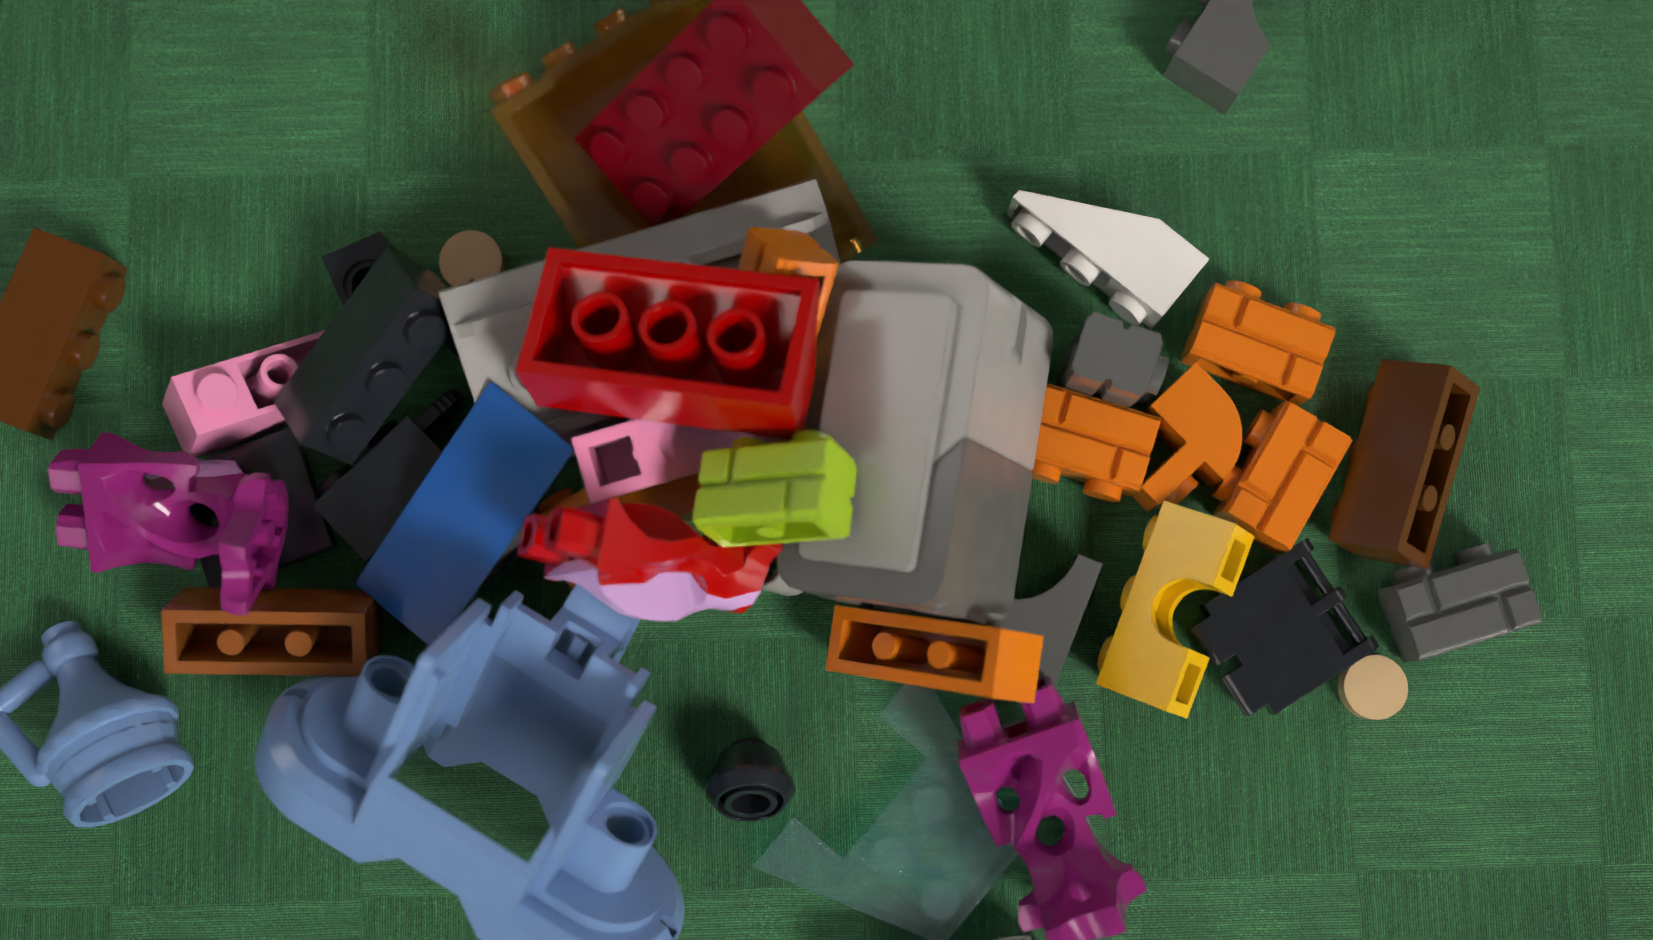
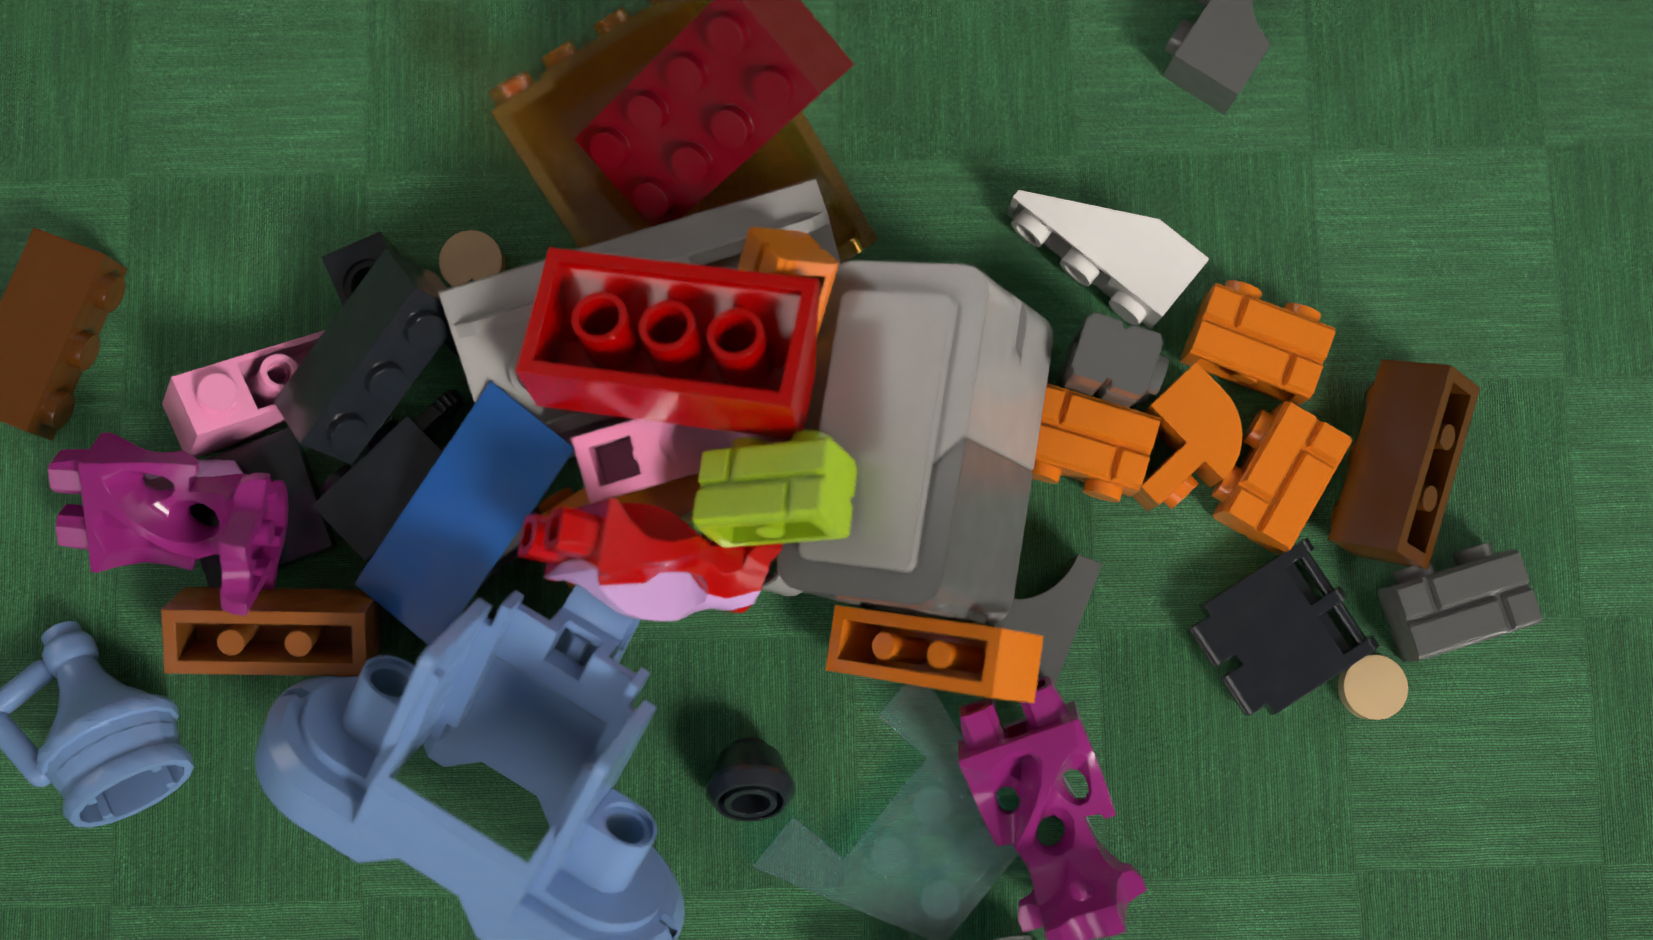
(1180, 556): yellow arch -> none

